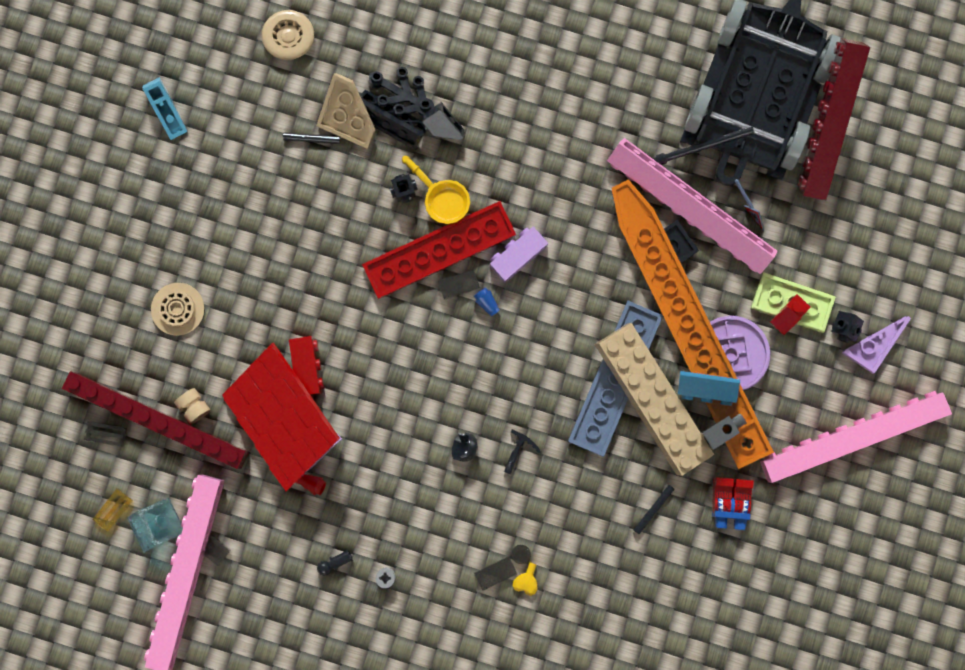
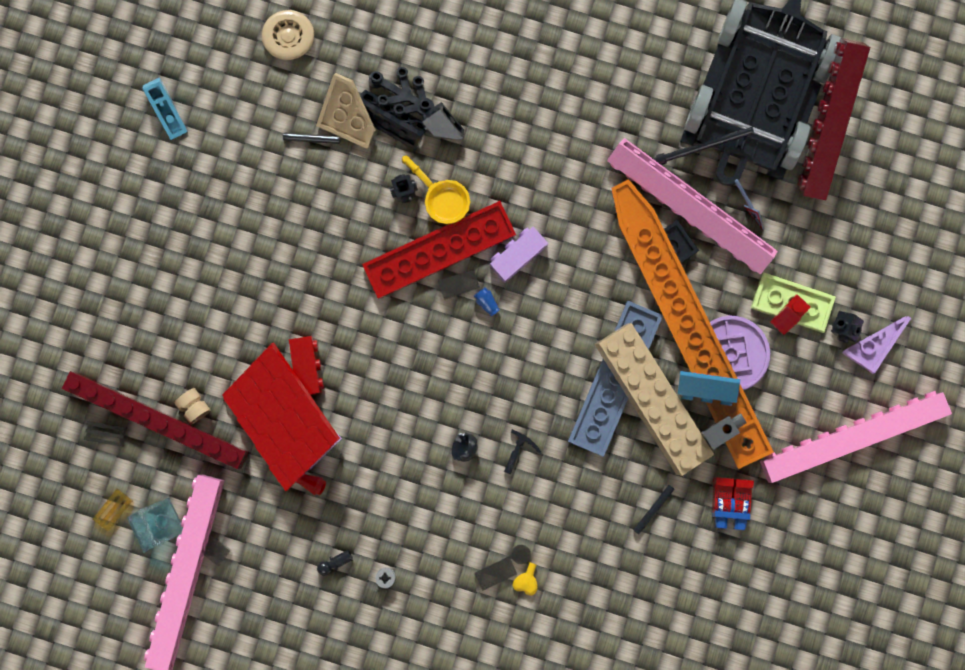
(177, 308): tan wheel -> none

